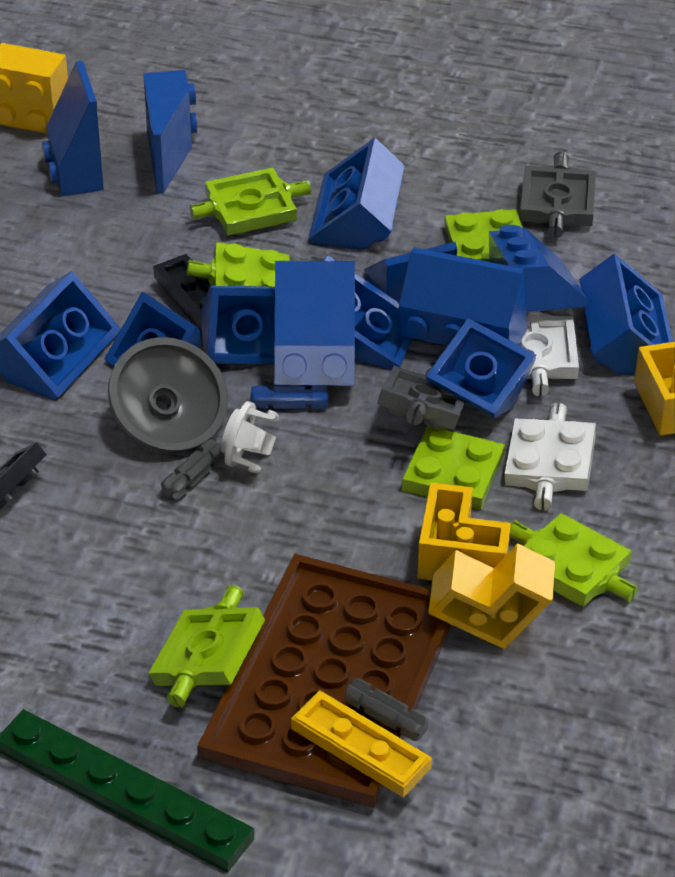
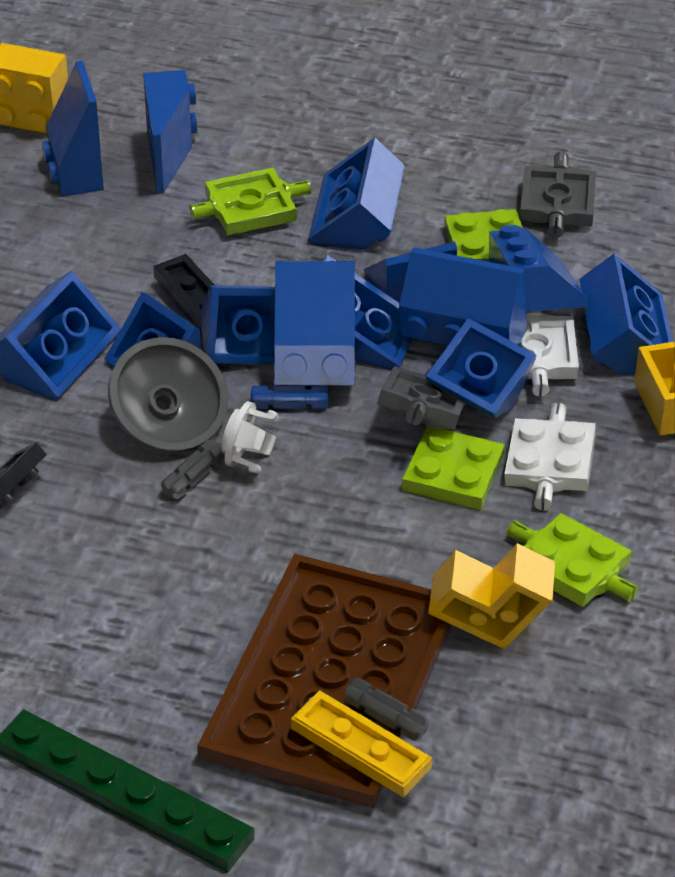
(206, 646): lime plate -> none
(238, 266): lime plate -> none
(450, 528): yellow brick -> none

